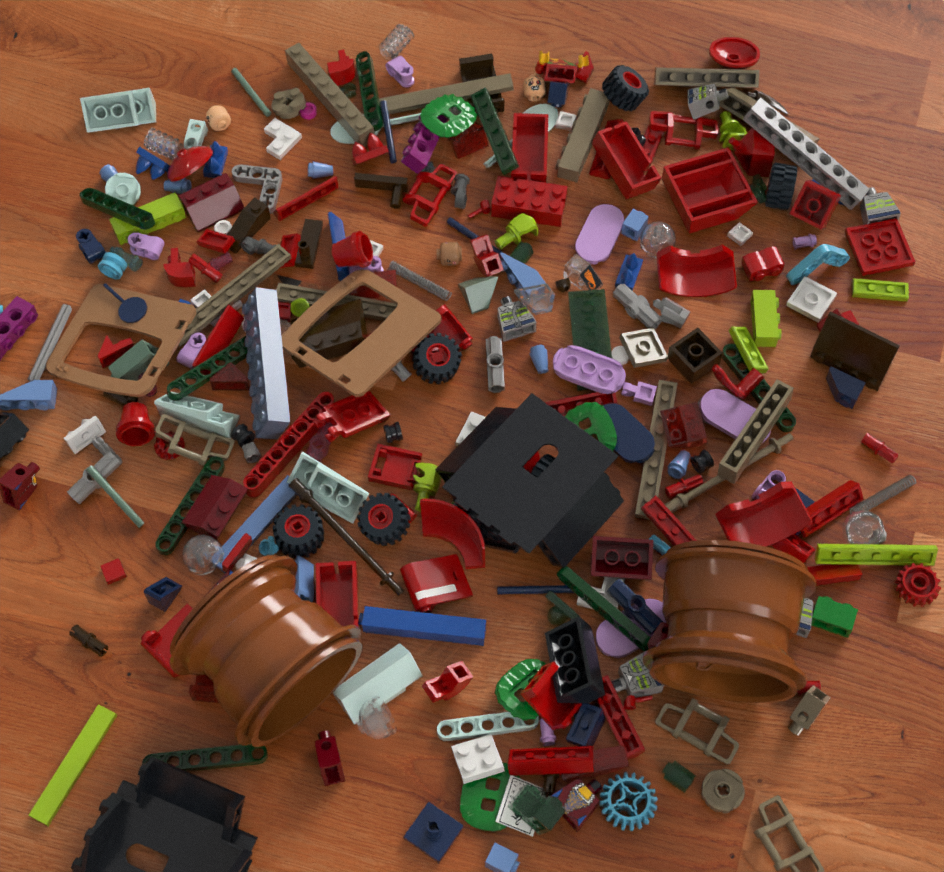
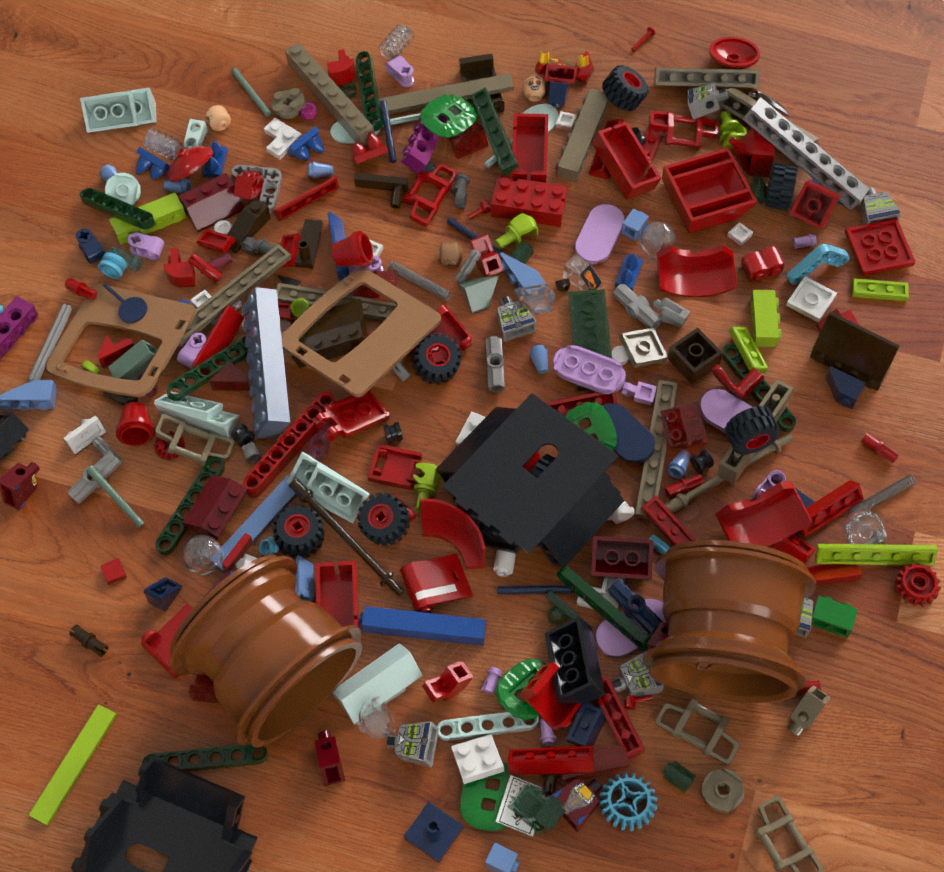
(80, 288): none -> red axle
(88, 366): none -> lime tile
(248, 184): none -> red brick
(309, 139): none -> blue tile
(415, 743): none -> light grey torso
(467, 266): none -> light grey axle
(491, 680): none -> lavender pin
(504, 563): none -> white brick
(622, 514): none -> white rock
(651, 31): none -> red pin
(752, 430): none -> black wheel

